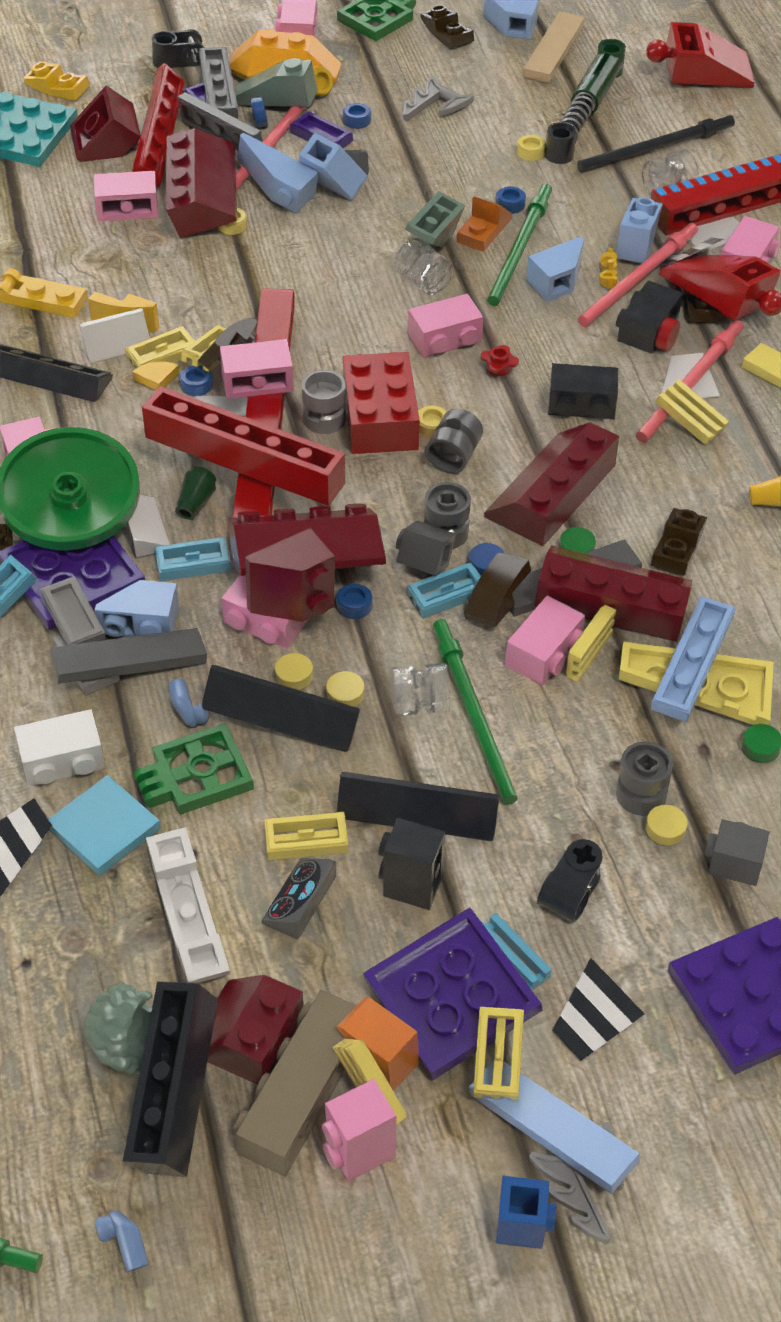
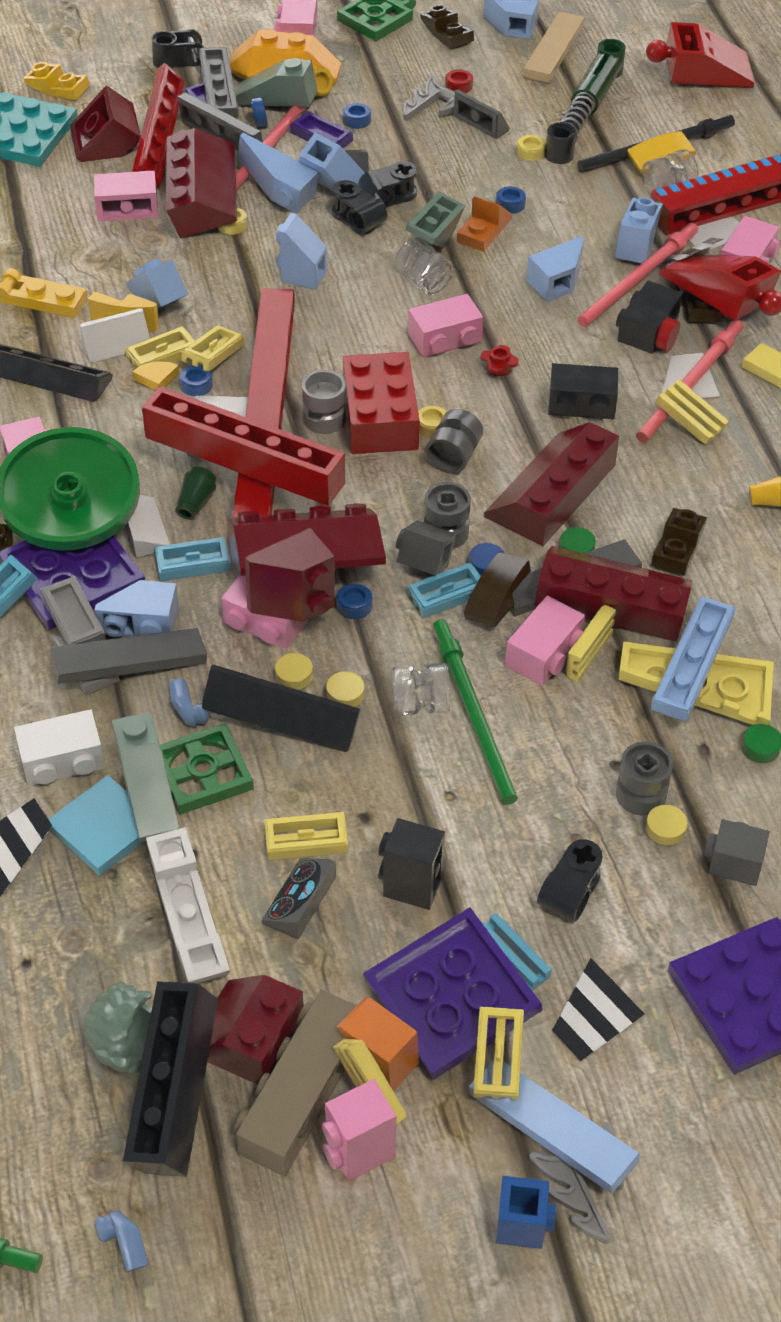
(145, 775): none -> sand green slope
(158, 283): none -> light blue slope
(235, 334): slope -> none
(256, 368): bright pink brick -> none
(301, 254): none -> light blue slope
(357, 207): none -> black piece
(390, 184): none -> black piece
(440, 807): black slope -> none
(459, 80): none -> red tile
(479, 115): none -> dark grey slope
(536, 210): green bar -> none
(608, 269): yellow piece -> none
(658, 147): none -> yellow slope

